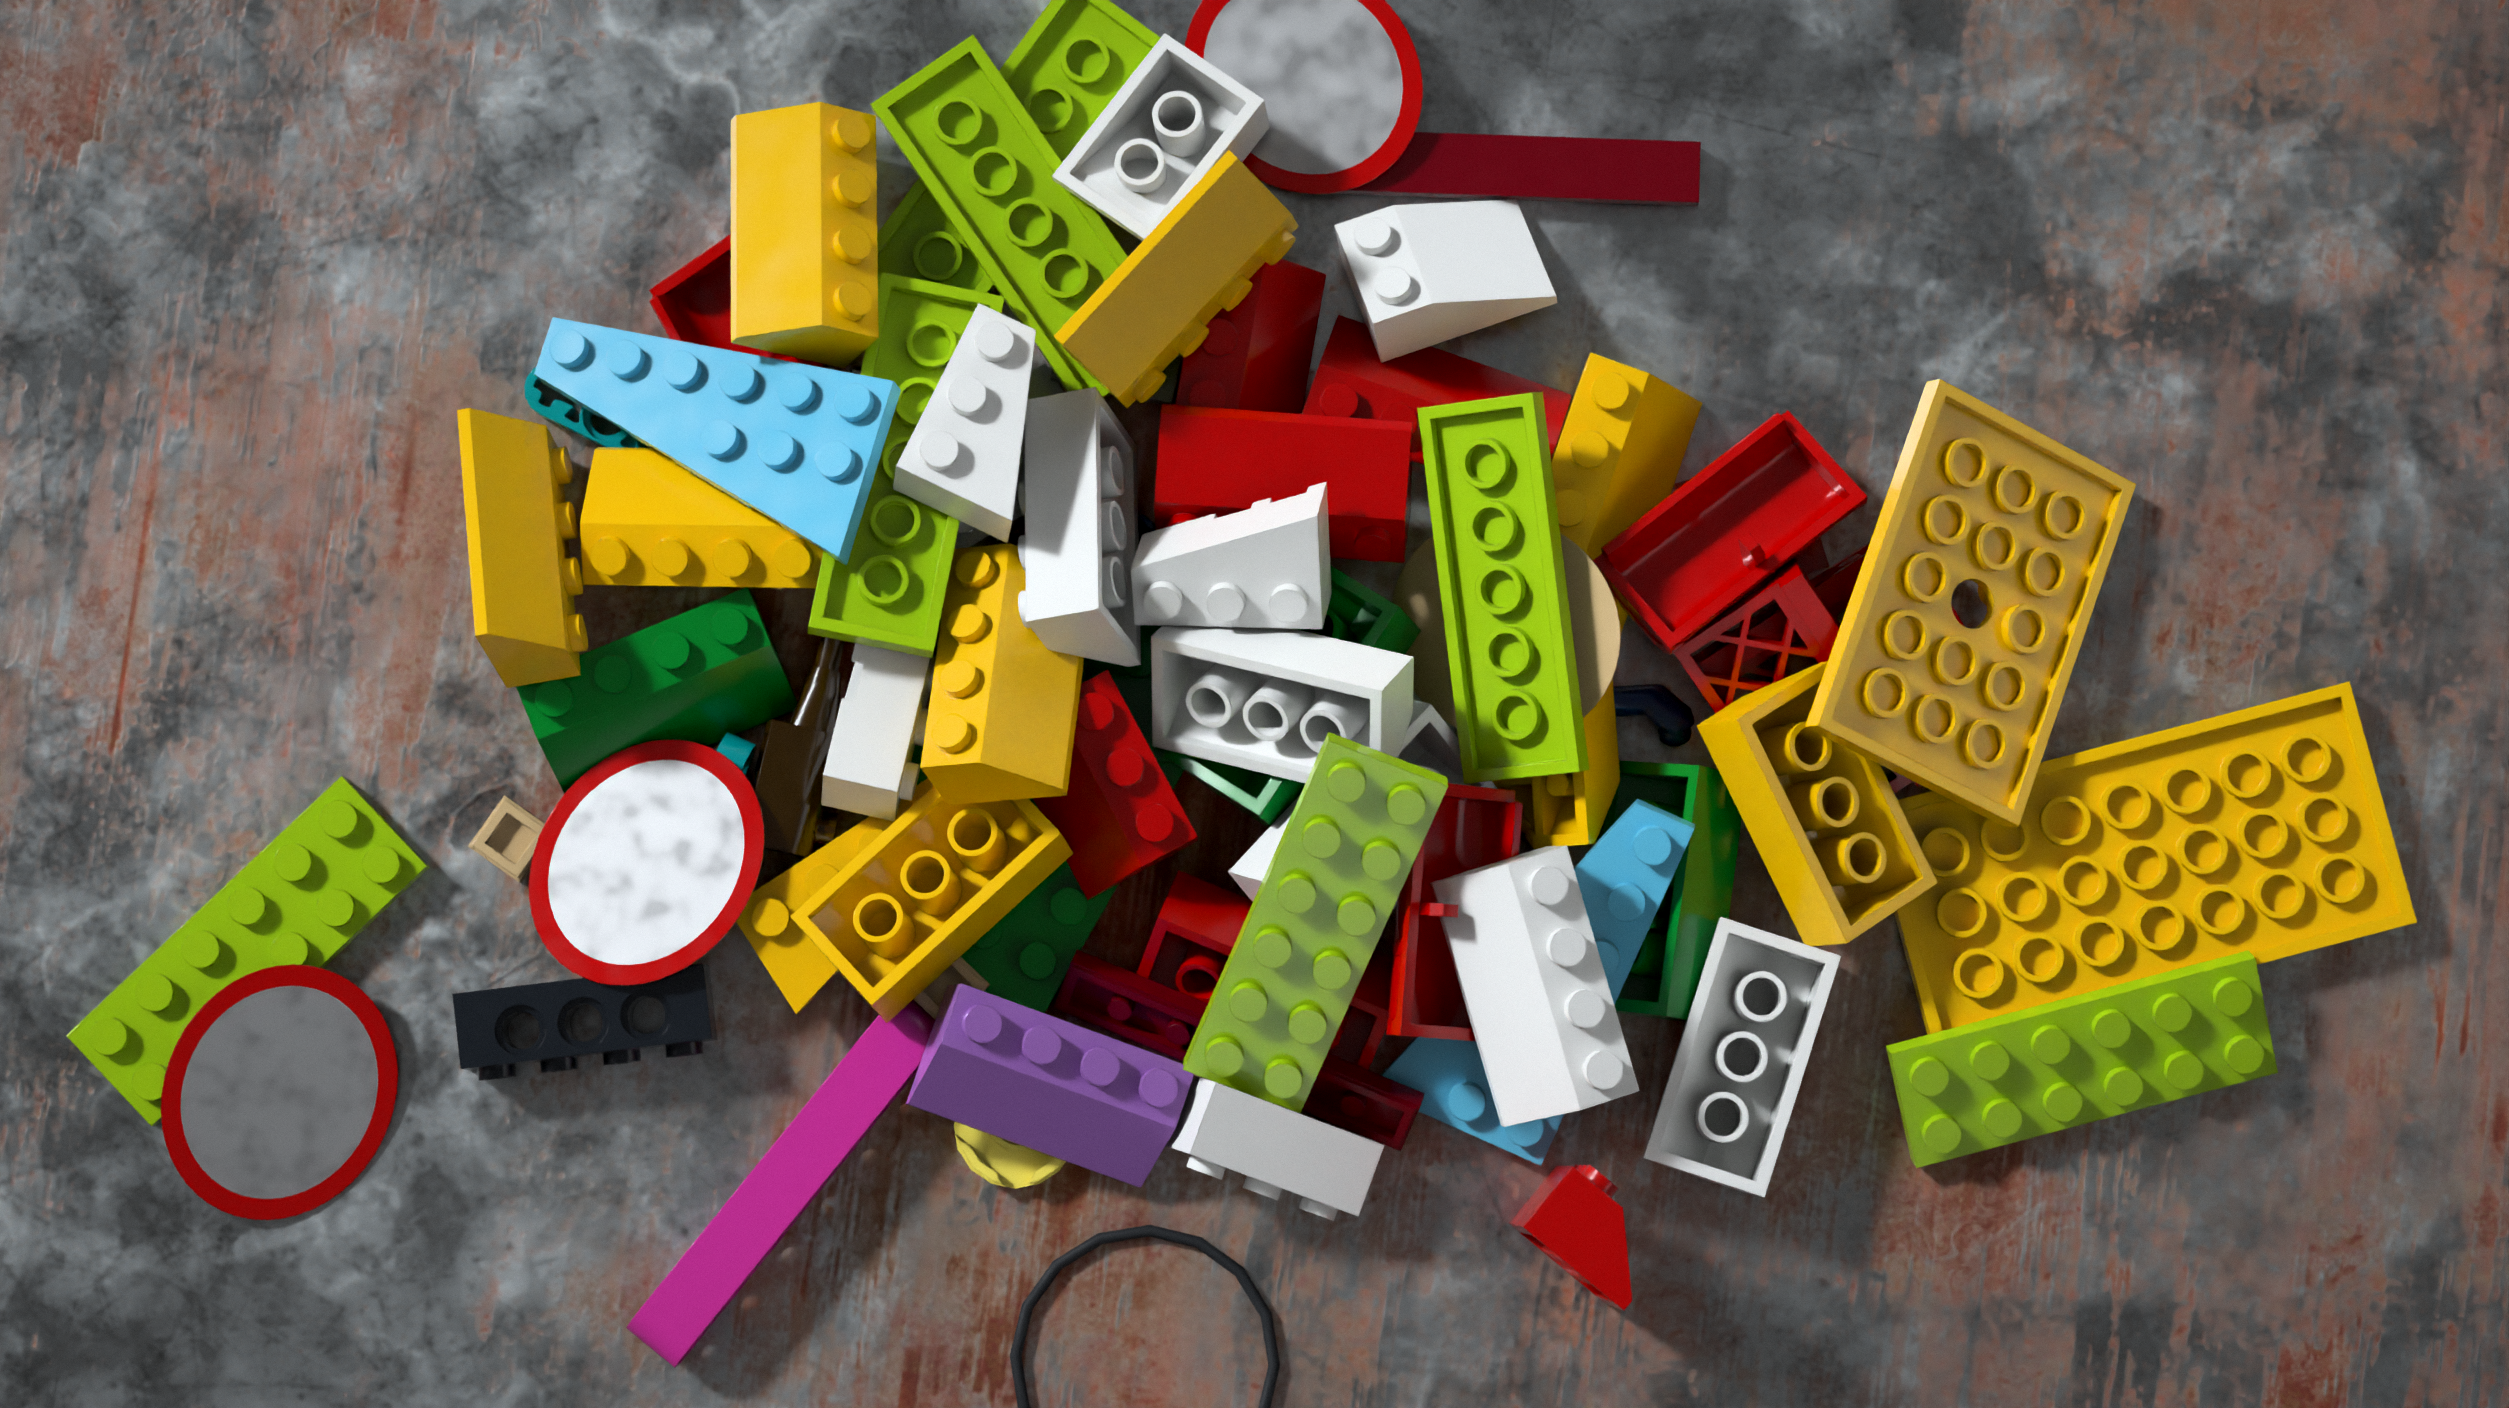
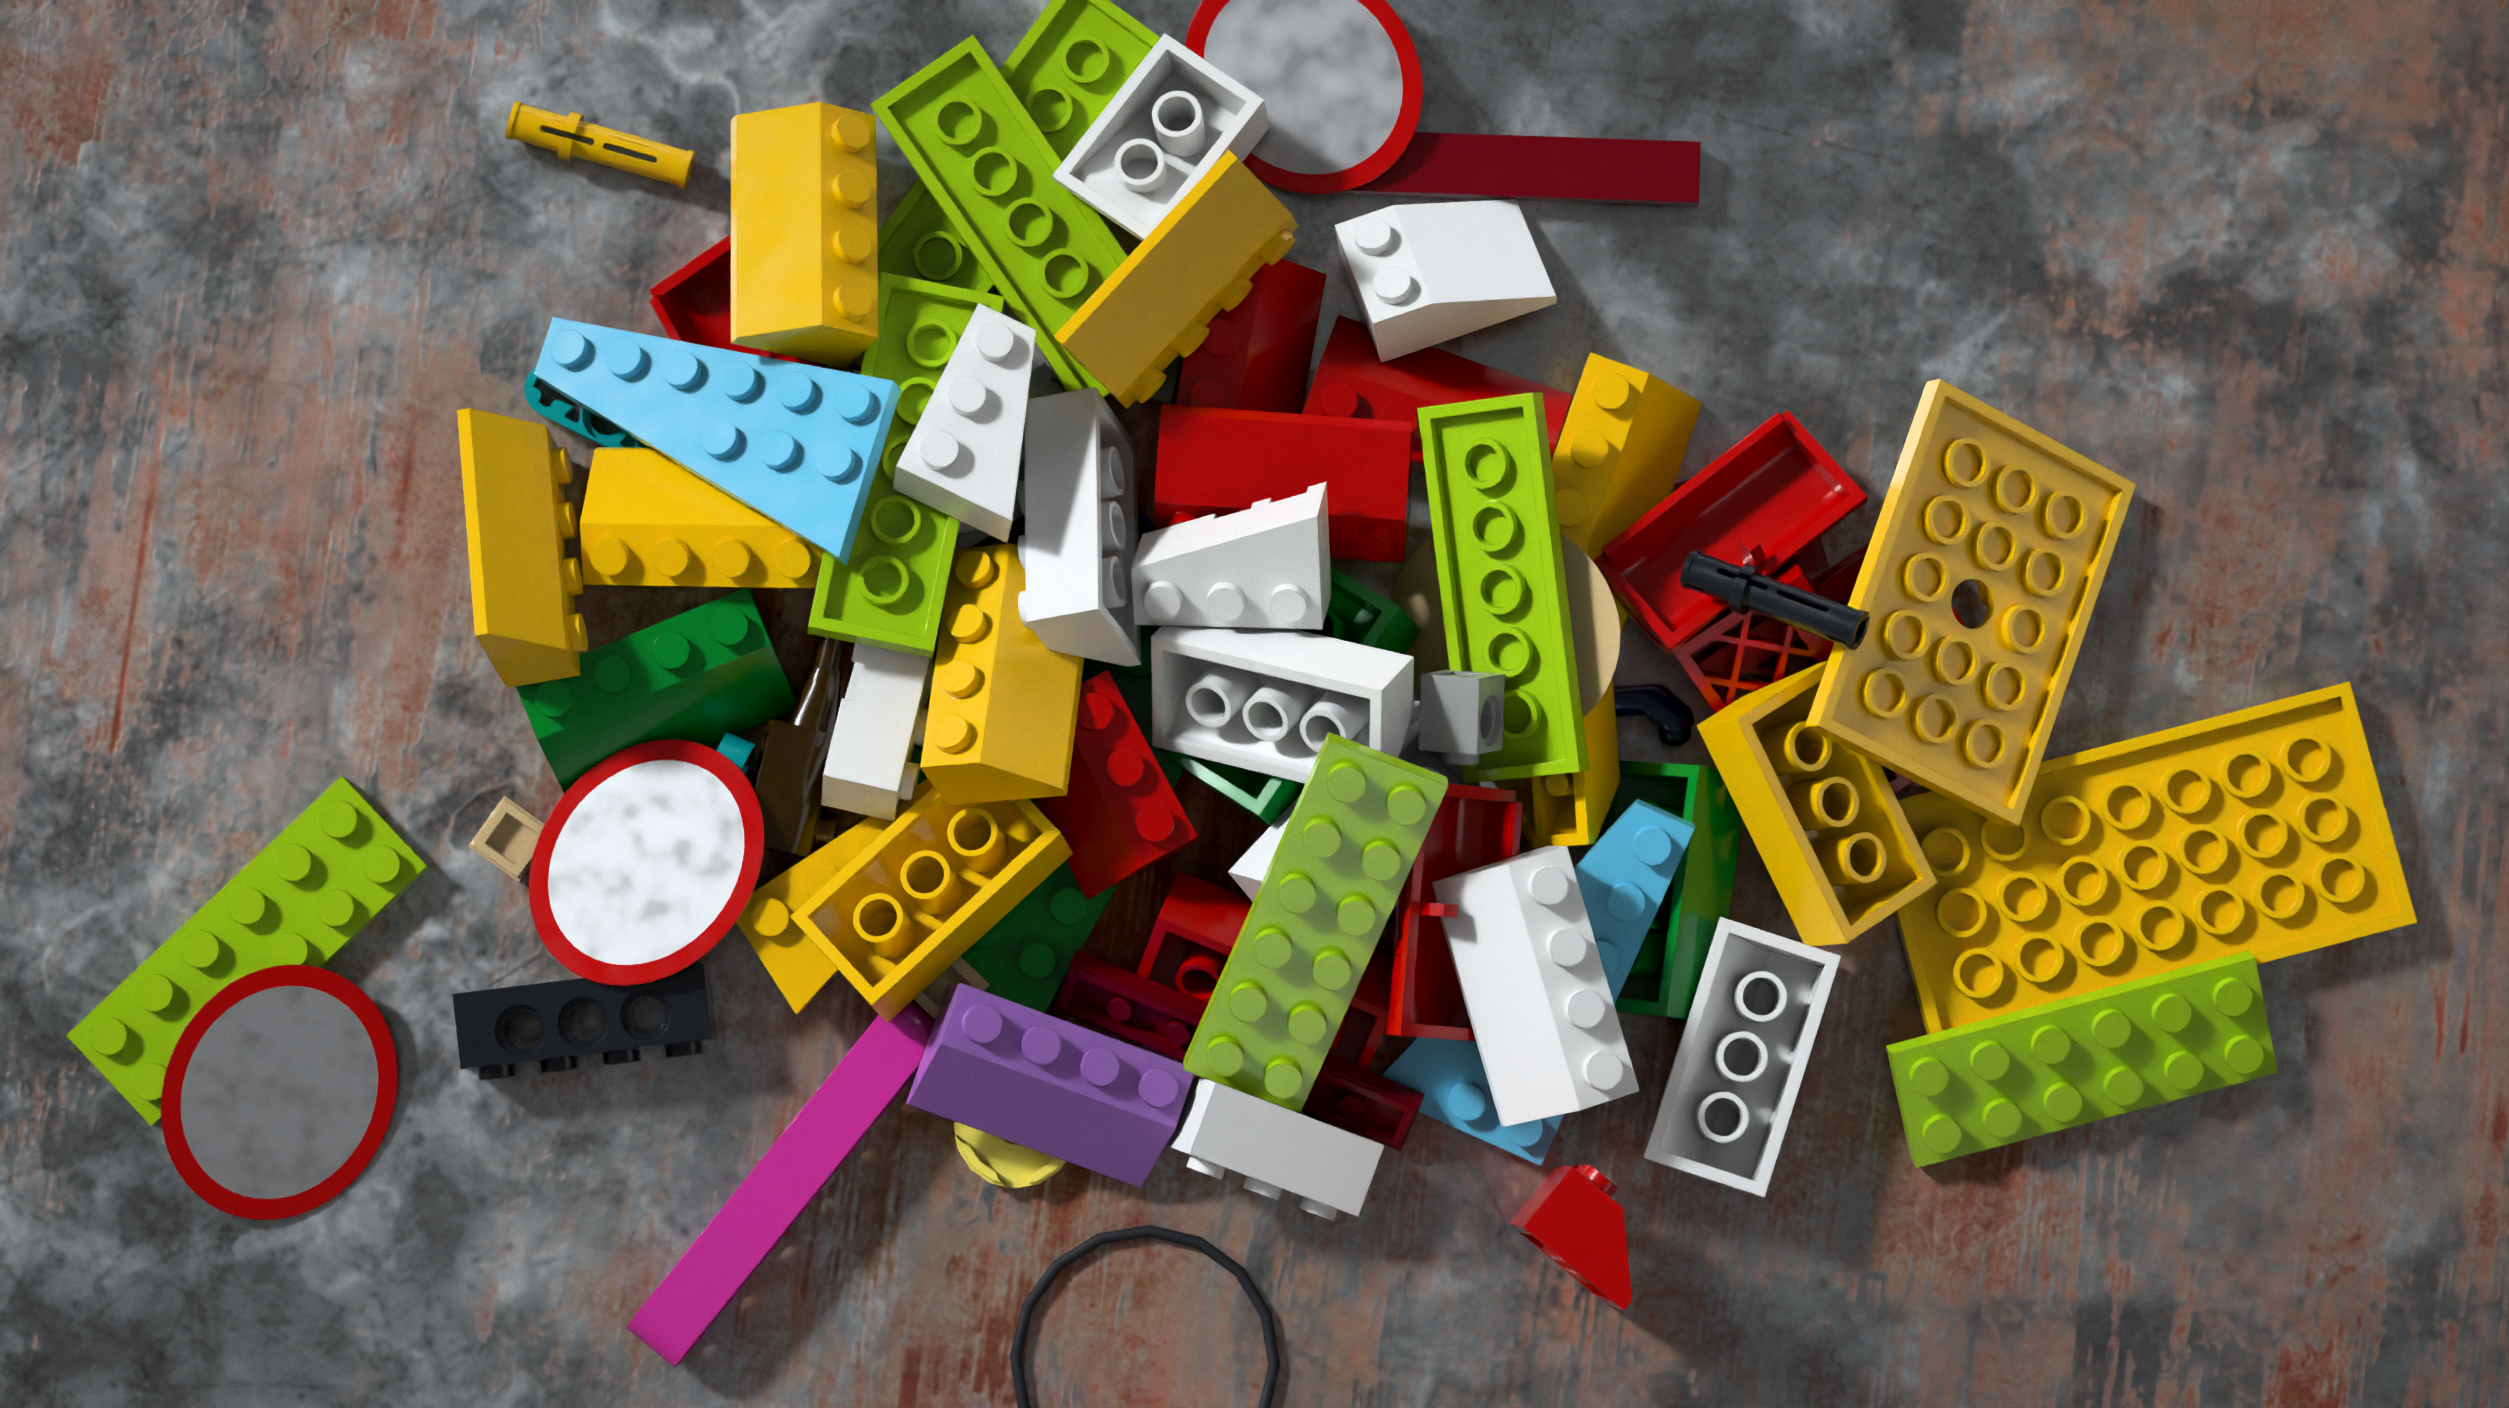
(529, 126): none -> yellow pin
(1461, 714): none -> light grey brick
(1750, 590): none -> black pin

